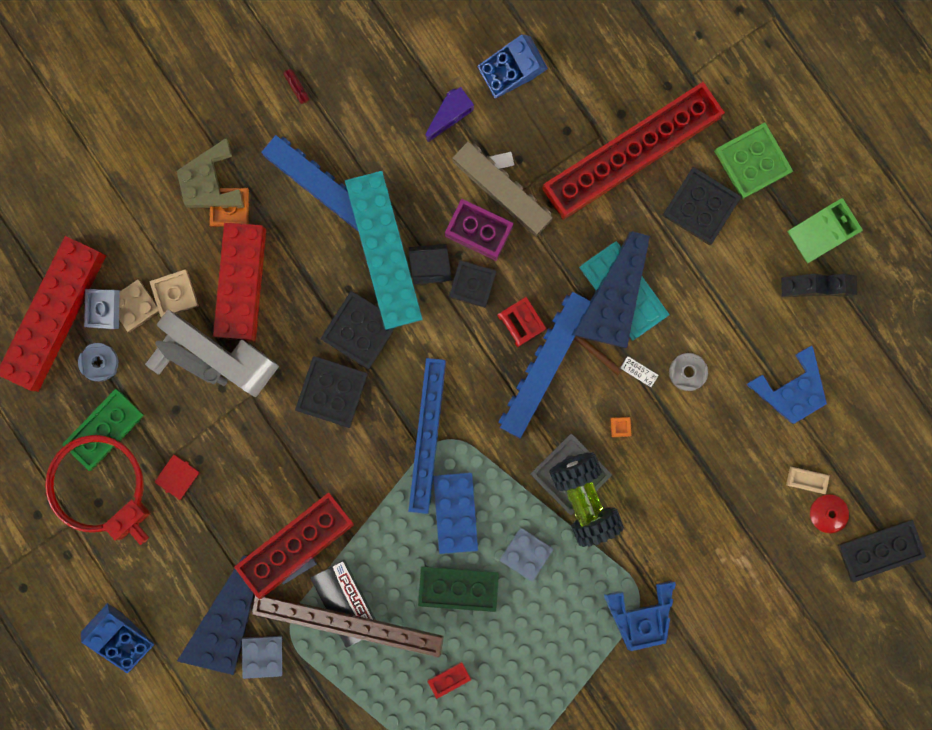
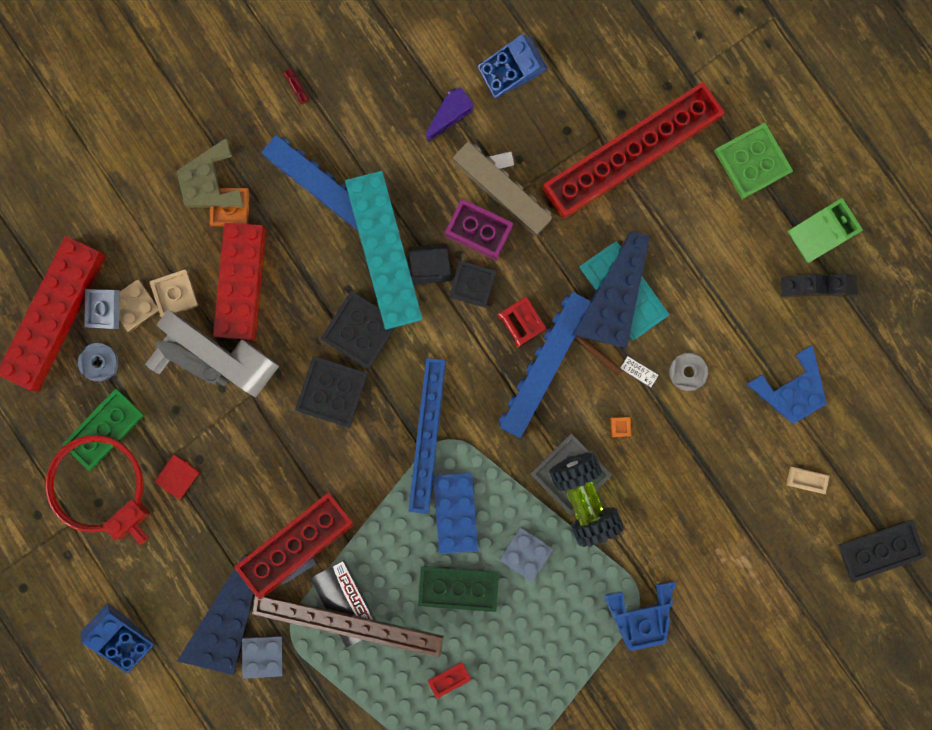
(701, 206): black plate -> none
(820, 513): red dish -> none

